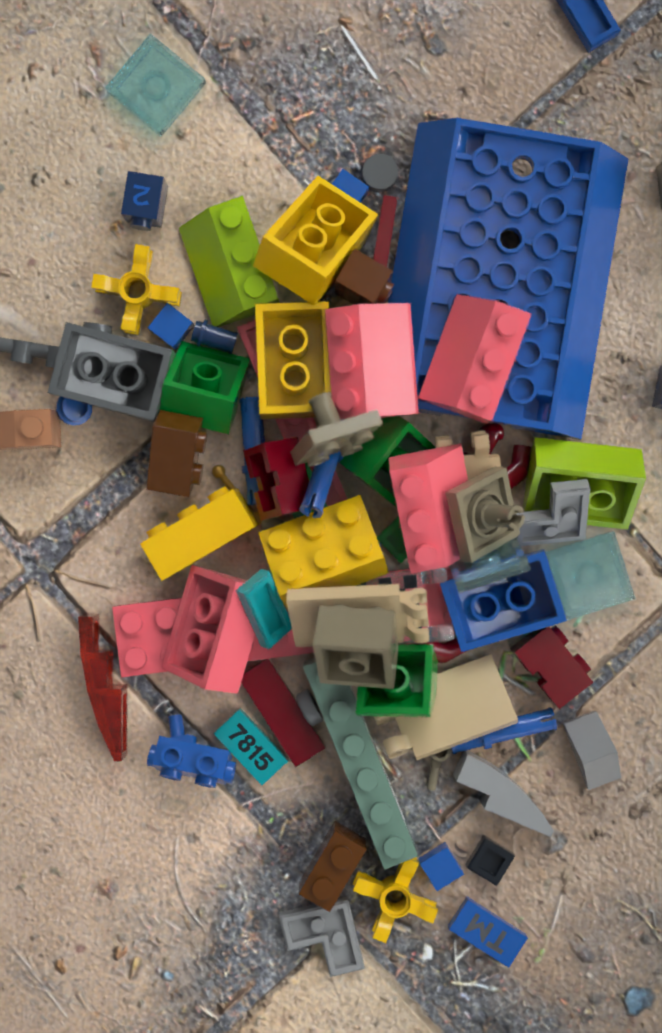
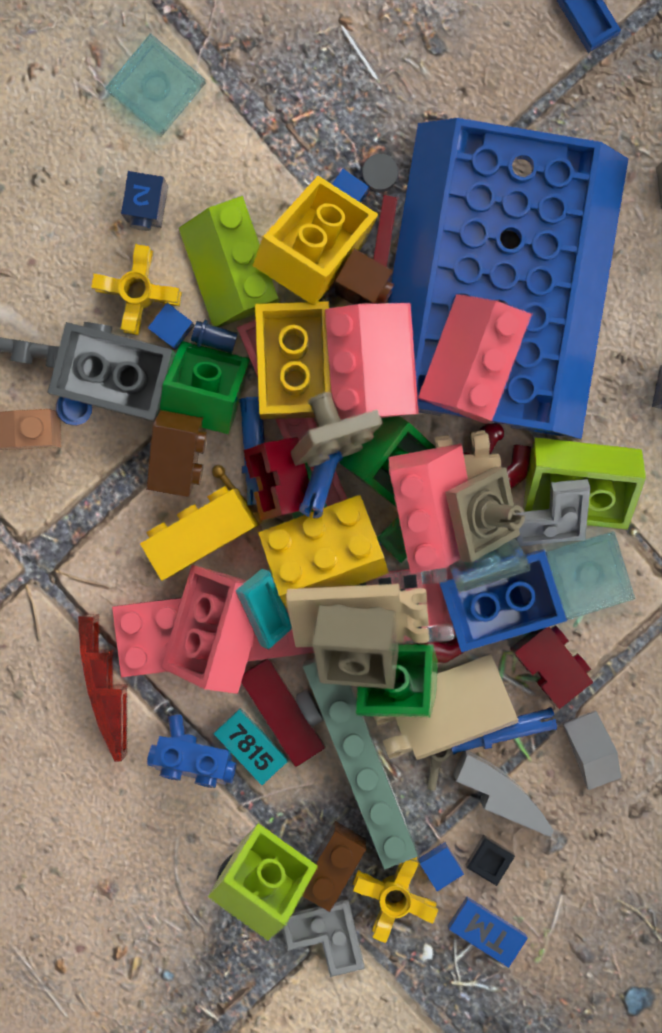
(262, 881): none -> lime piece

